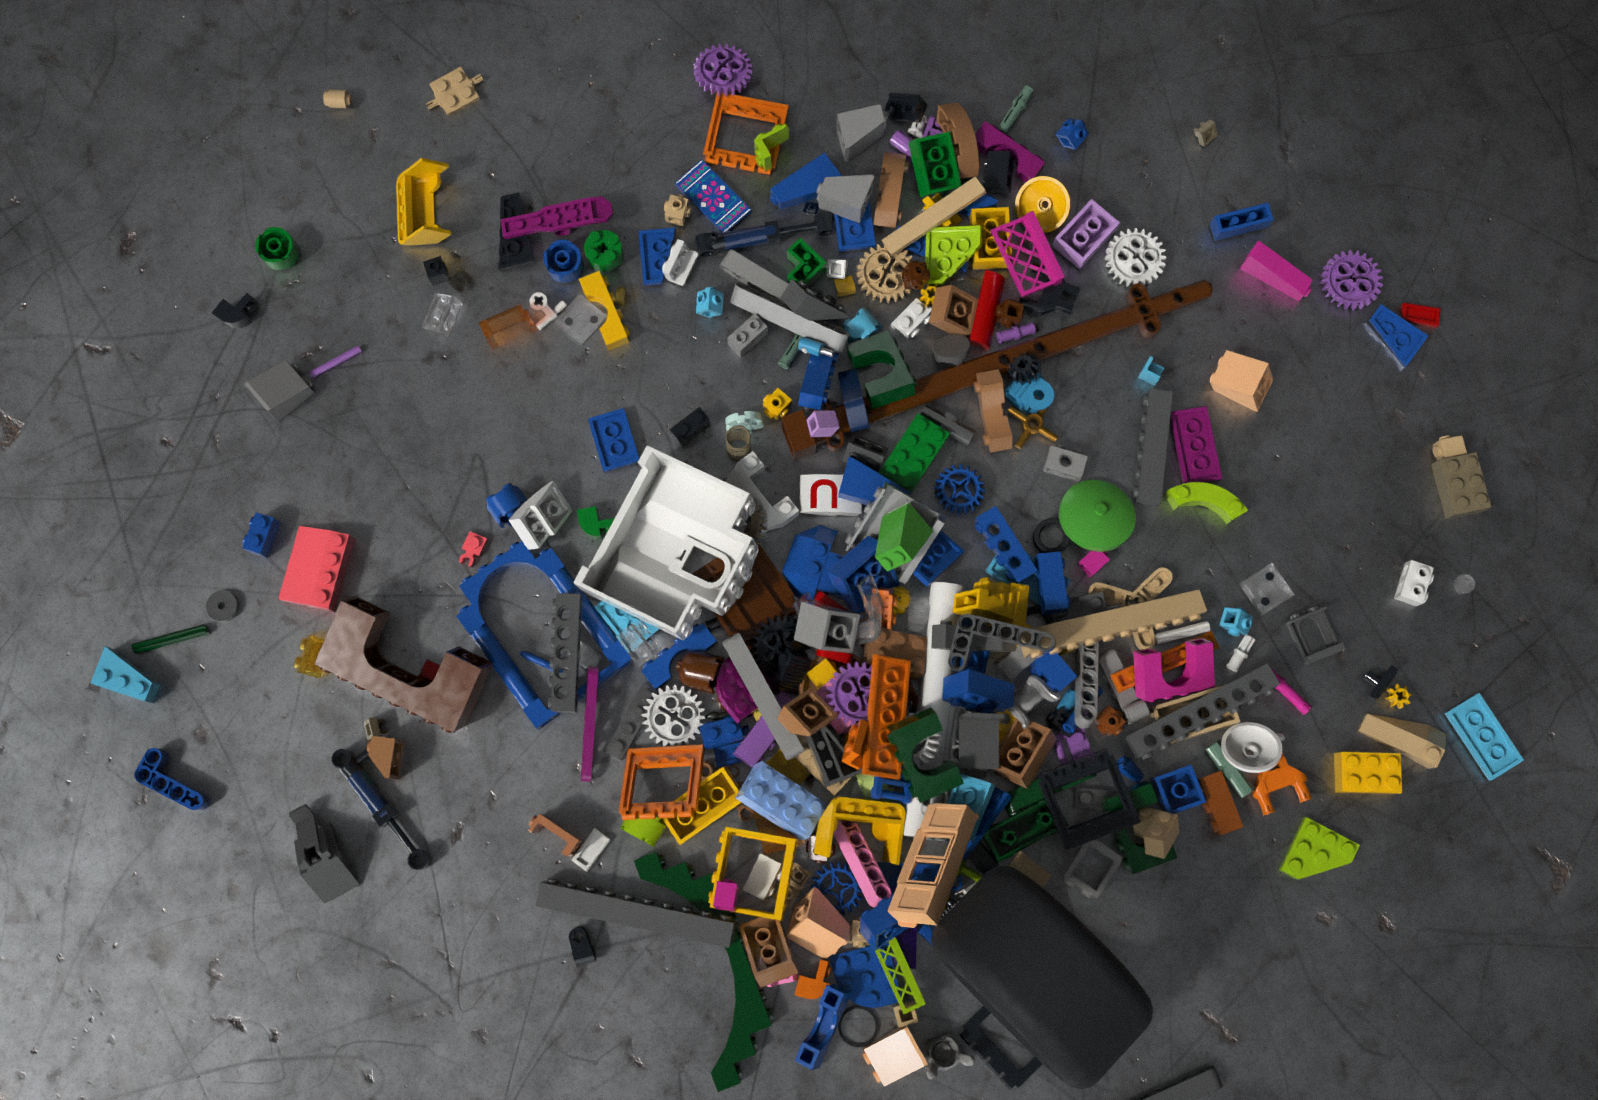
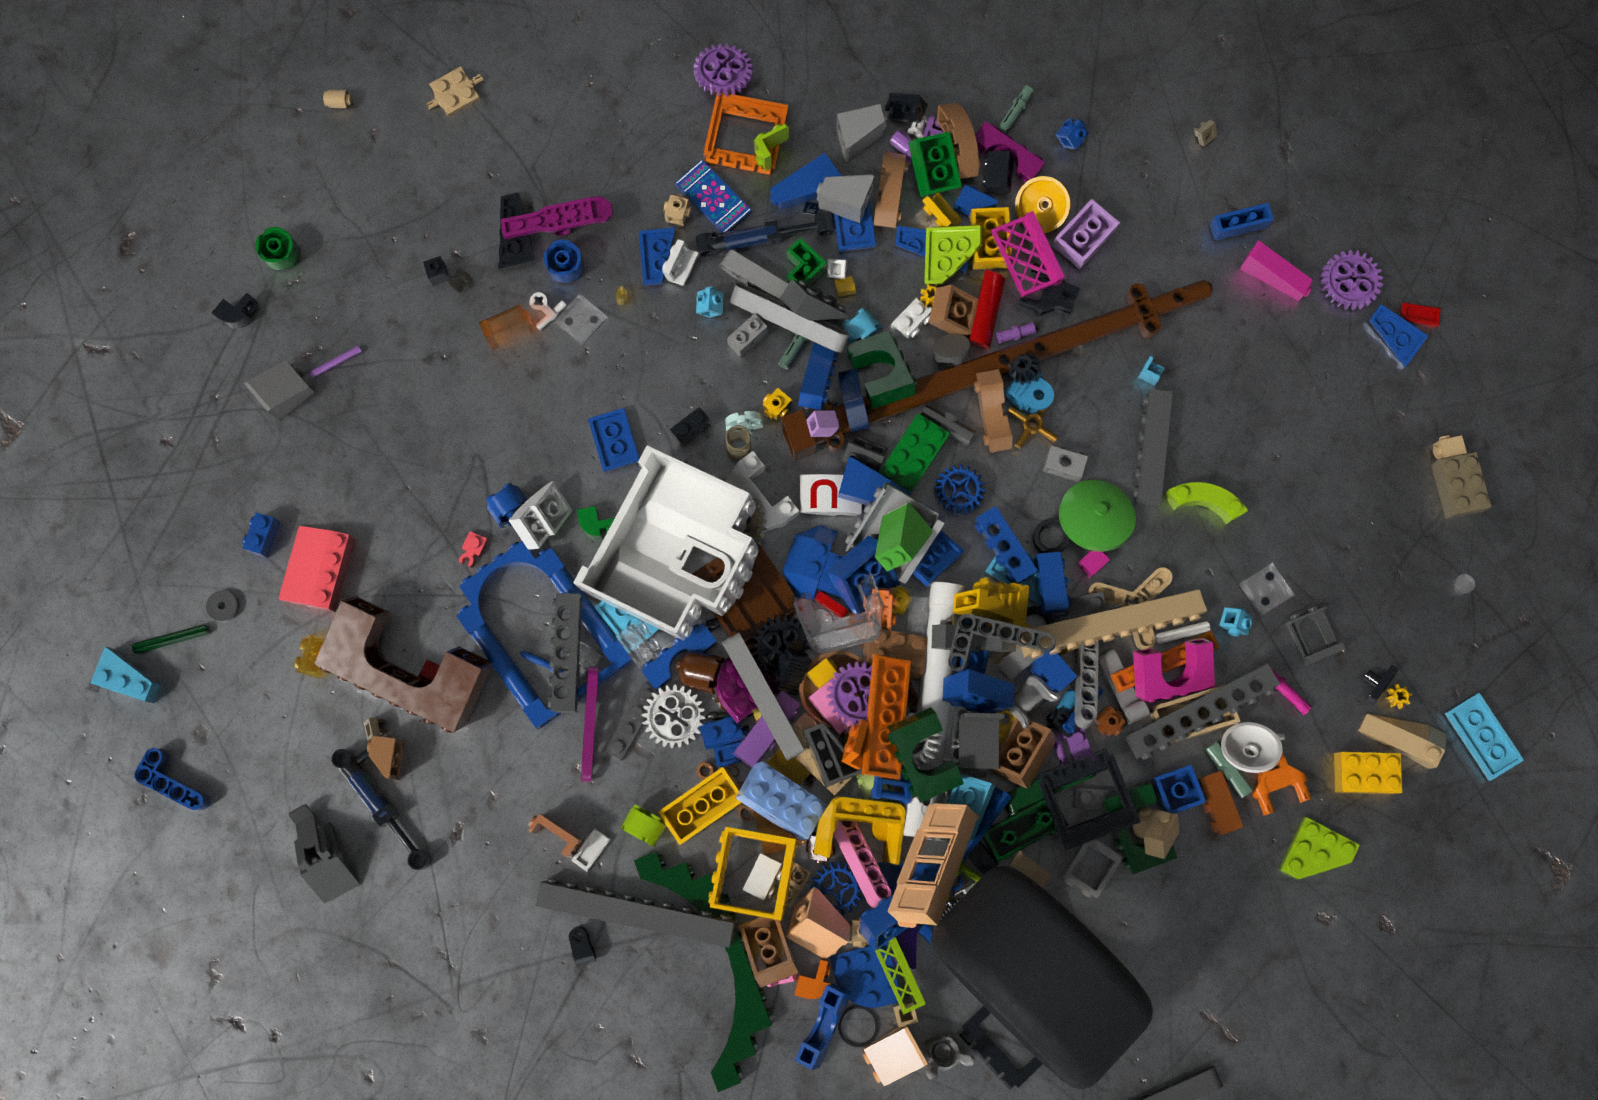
(416, 203): yellow windscreen -> none
(442, 314): clear bracket -> none
(596, 291): yellow arch -> none
(613, 251): green brick -> none
(662, 758): orange hinge -> none
(726, 895): dark pink brick -> none
(806, 714): medium nougat slope -> none
(814, 347): dark azure piece -> none
(826, 627): light grey slope -> none
(836, 656): red beam -> none
(871, 266): tan gear -> none
(915, 275): reddish brown brick -> none
(933, 216): tan tile -> none
(1014, 310): reddish brown brick -> none
(1129, 769): blue cone -> none
(1147, 247): white gear -> none
(1195, 445): magenta plate -> none
(1240, 653): white axle -> none
(1242, 379): light nougat slope -> none
(1414, 583): white brick -> none

